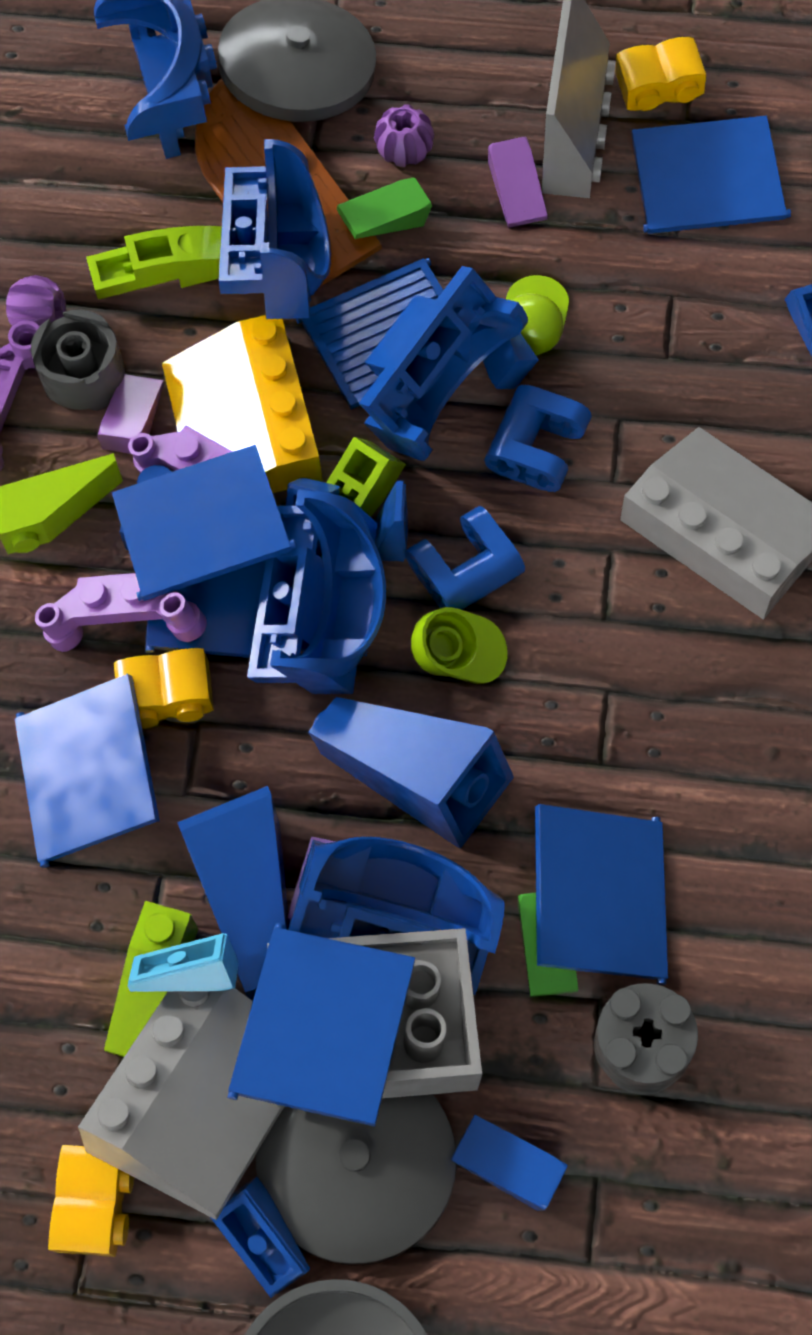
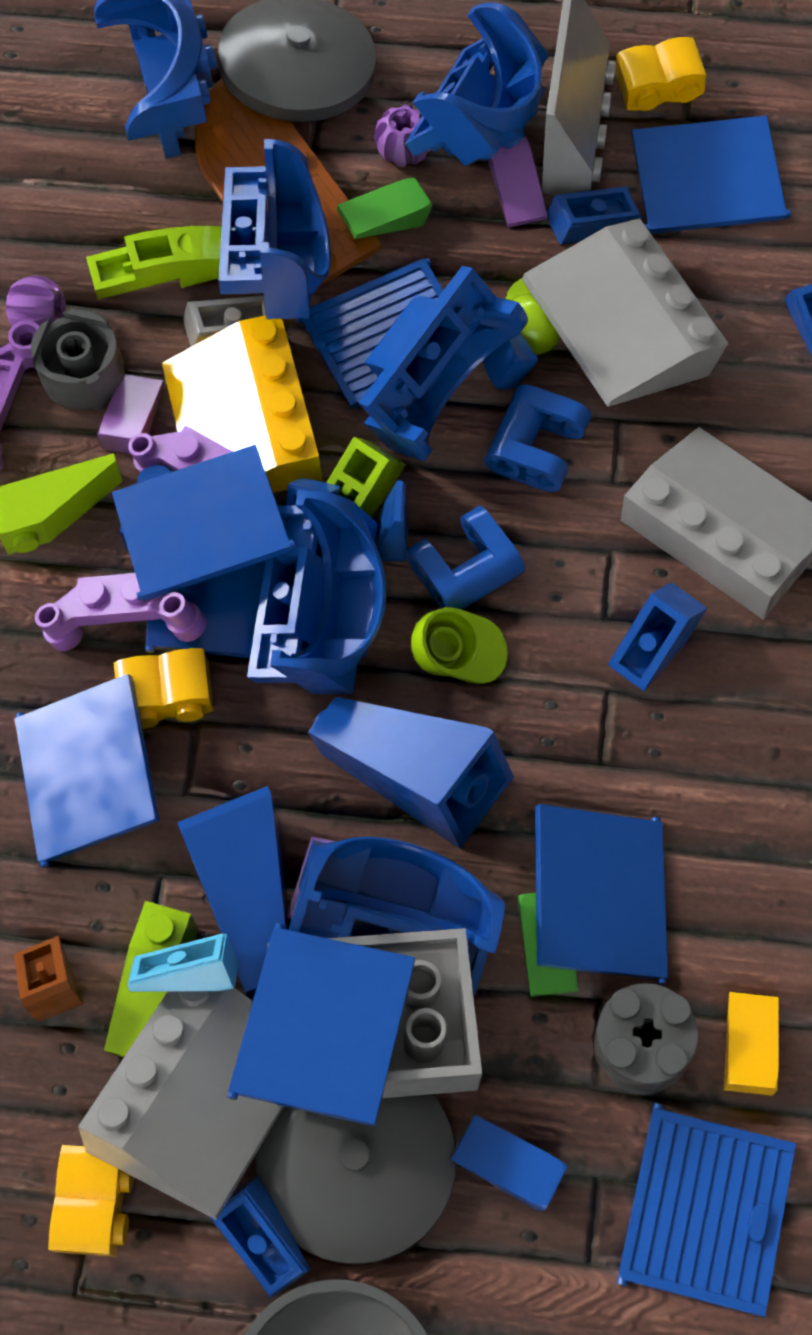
(46, 980): none -> dark orange slope
(211, 316): none -> light grey slope
(473, 110): none -> blue piece
(586, 212): none -> blue slope
(626, 314): none -> light grey slope
(657, 635): none -> blue slope
(707, 1212): none -> blue piece
(752, 1044): none -> yellow slope

